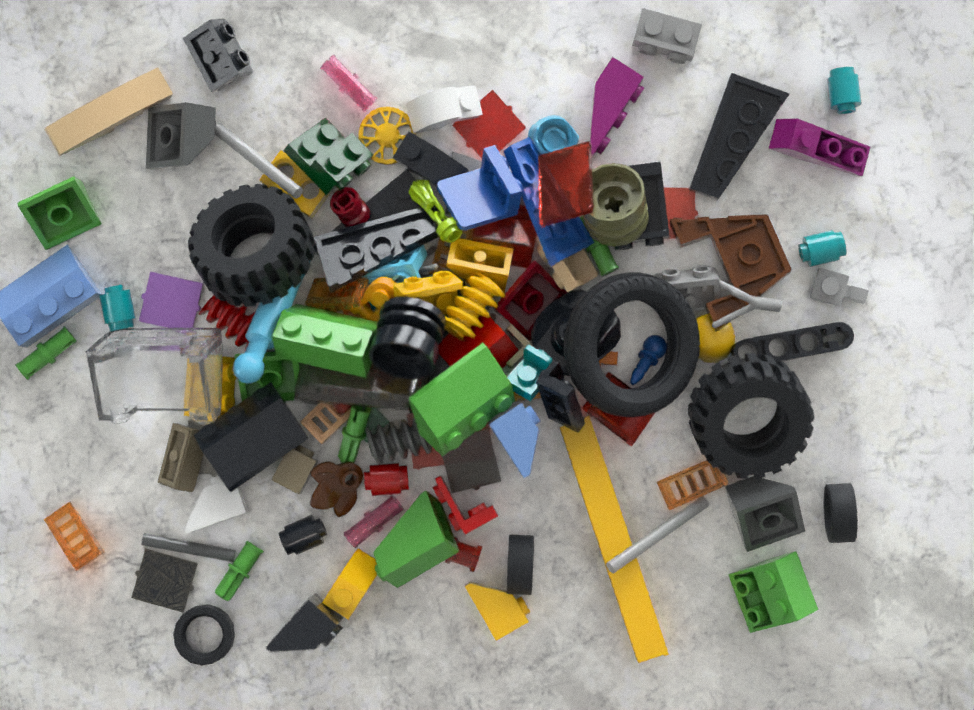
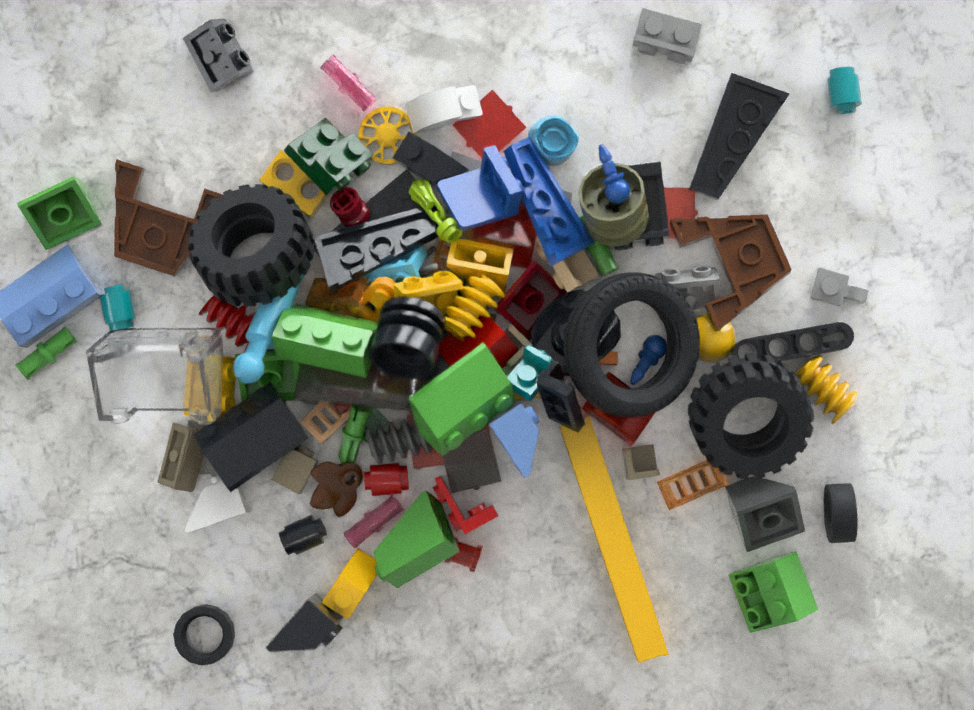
(89, 539): clear orange slope -> none
(108, 111): tan slope -> none
(147, 232): none -> reddish brown wing
(164, 580): clear smoke piece -> none
(170, 301): medium lavender piece -> none
(178, 133): dark grey slope -> none
(188, 547): dark grey bar -> none
(238, 571): bright green axle -> none
(258, 161): light grey bar -> none
(498, 609): yellow slope -> none
(520, 564): black tyre -> none
(565, 184): clear red piece -> none
(612, 93): magenta slope -> none
(616, 188): none -> blue bar
(640, 462): none -> dark tan panel
(657, 534): light grey bar -> none
(754, 303): light grey plant -> none
(819, 146): magenta slope -> none
(822, 248): teal brick -> none
(826, 387): none -> yellow piece

